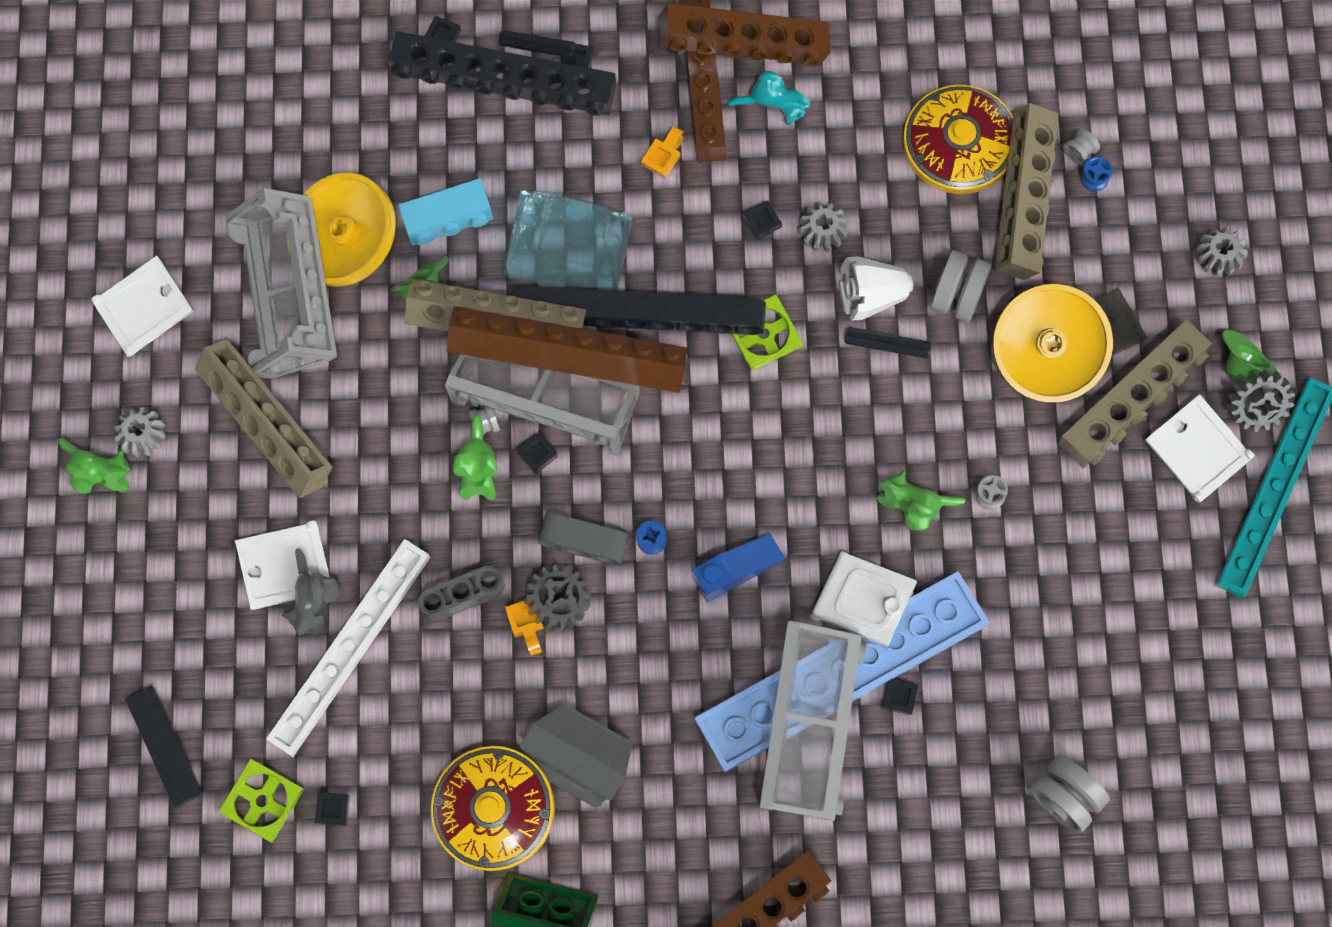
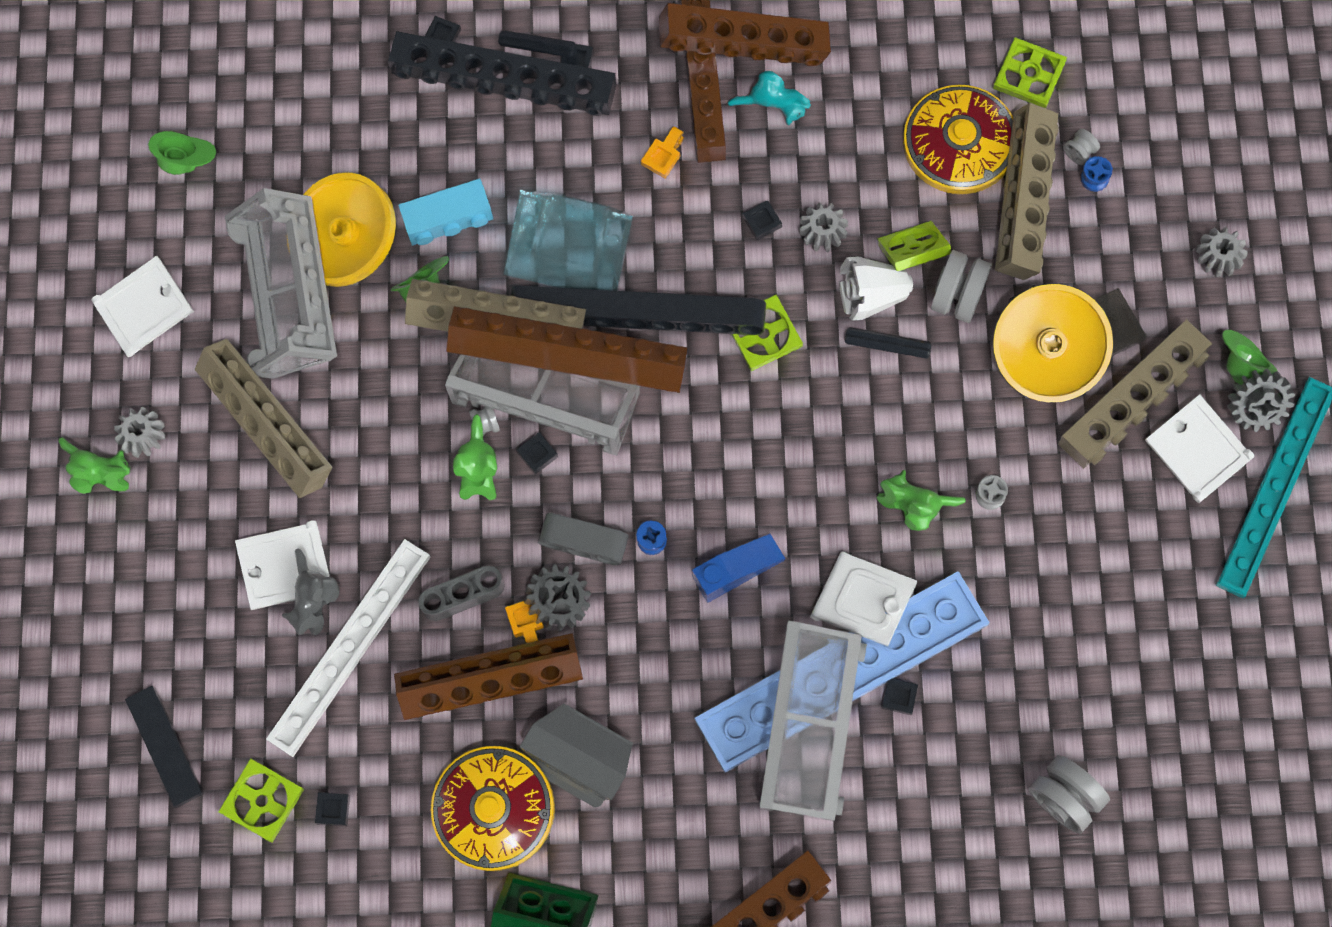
(179, 152): none -> bright green piece
(488, 676): none -> reddish brown brick
(906, 257): none -> lime piece
(1022, 91): none -> lime piece

